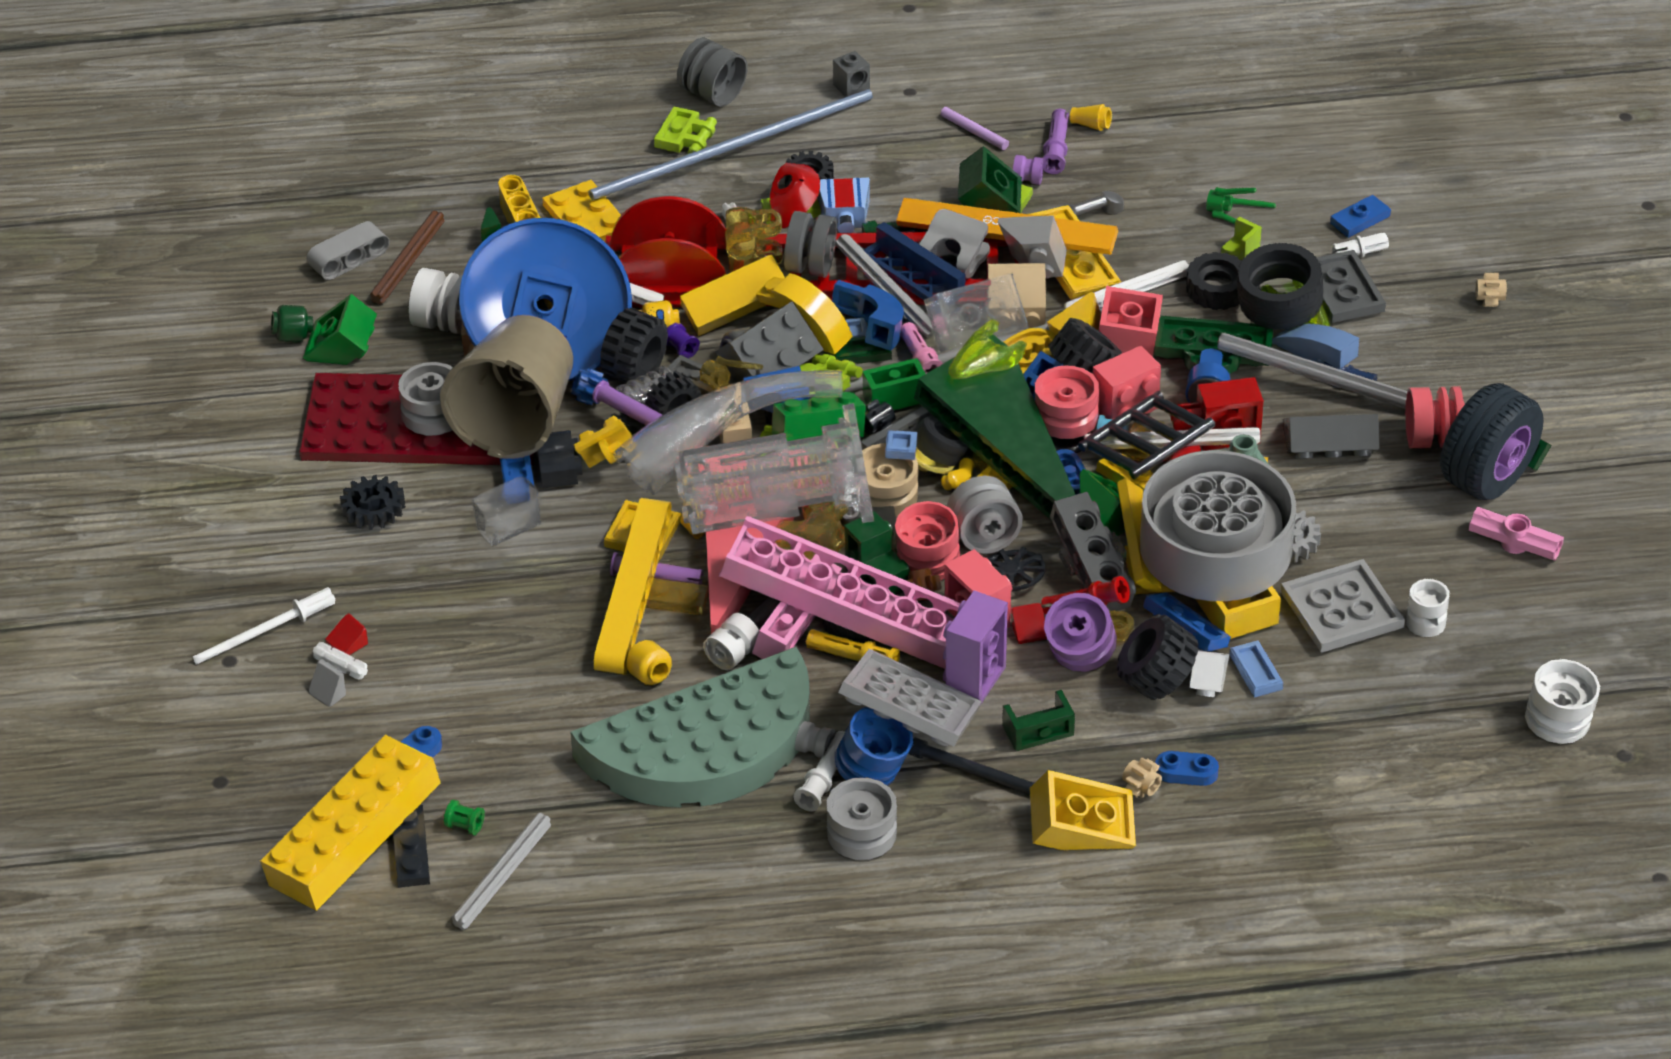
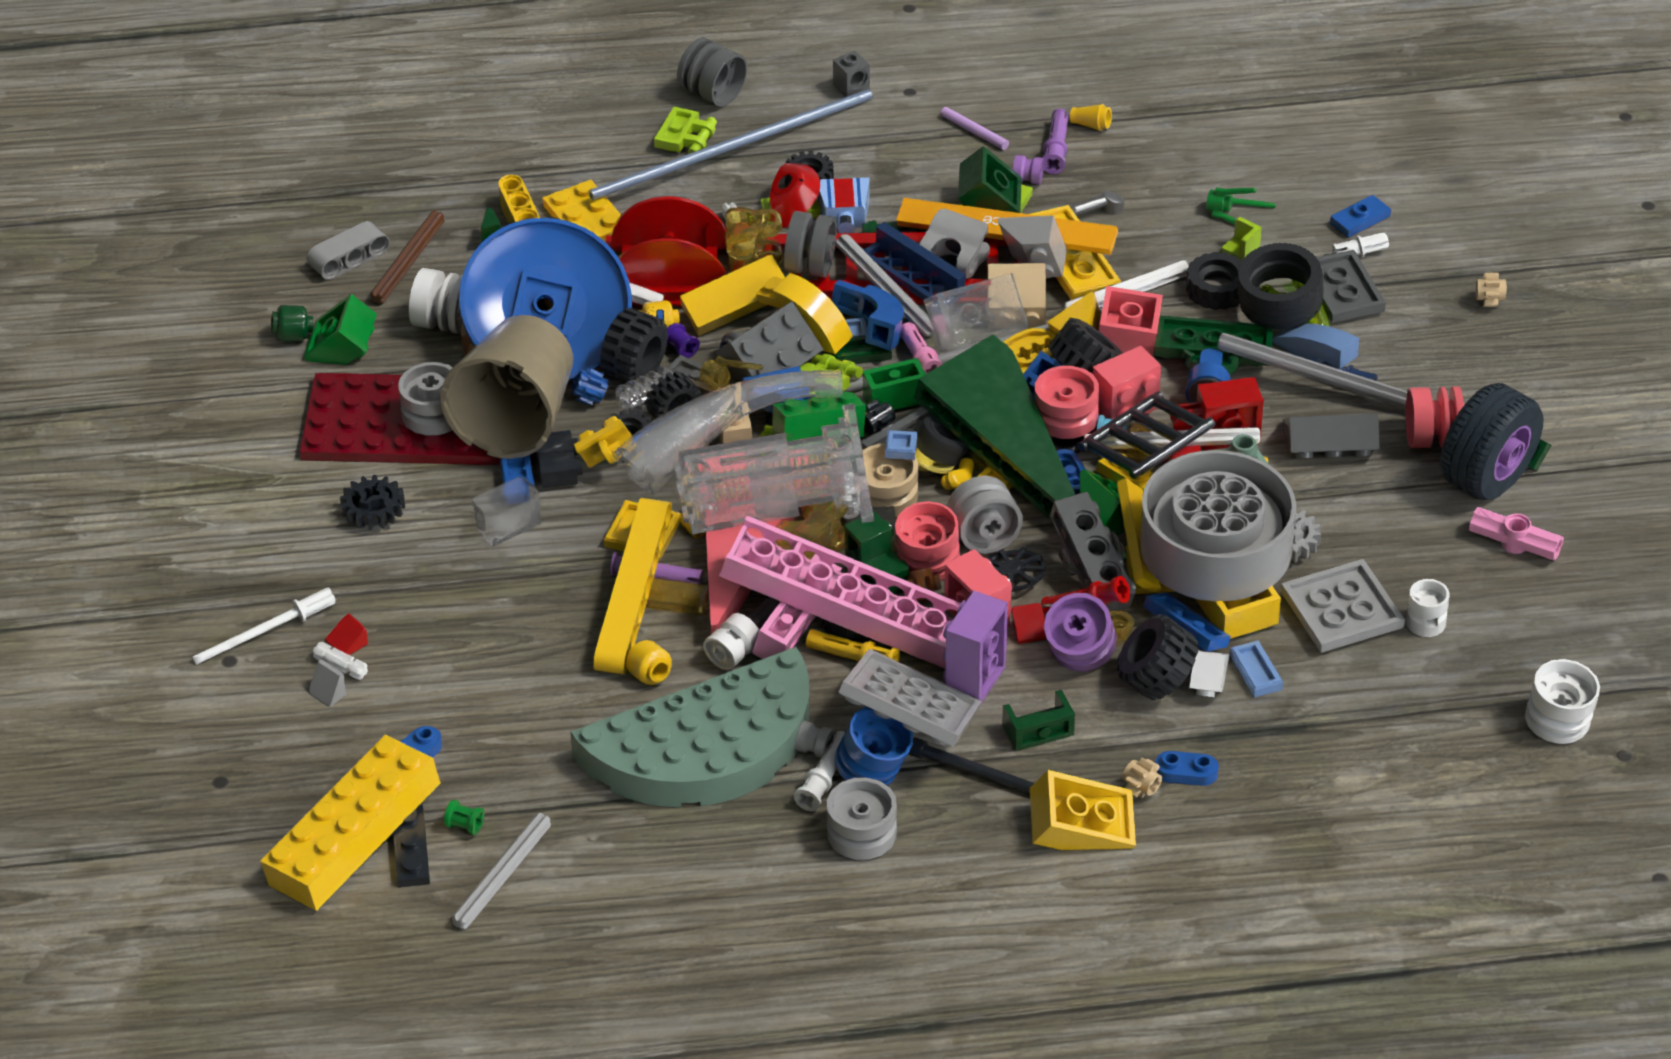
(624, 403): medium lavender pin -> none
(983, 355): clear neon green animal -> none

